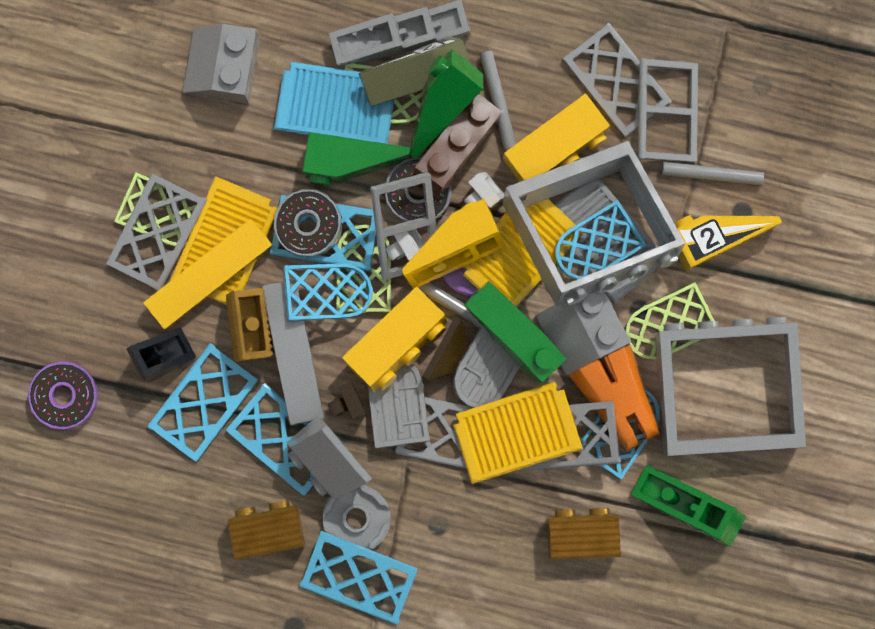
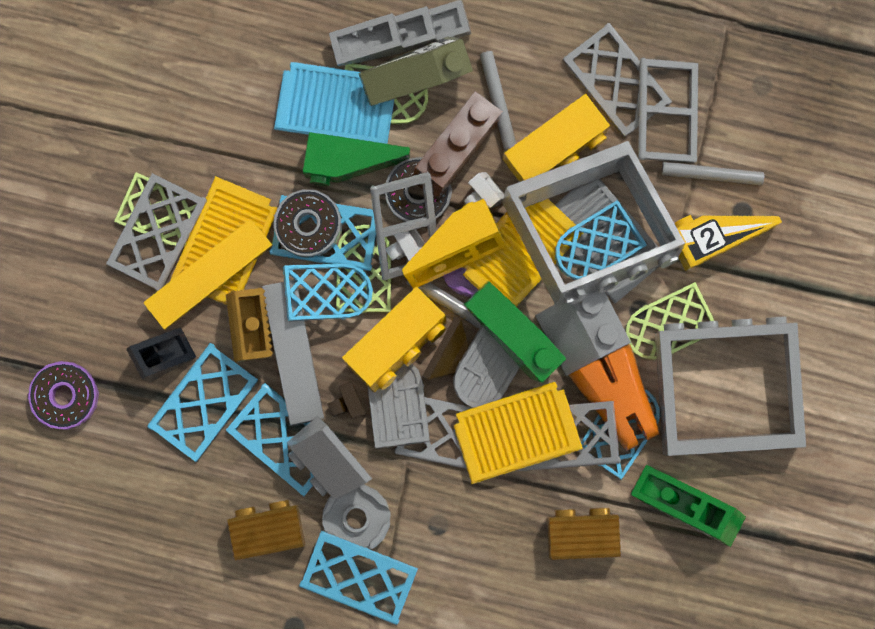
(222, 63): light grey slope -> none
(448, 92): green slope -> none

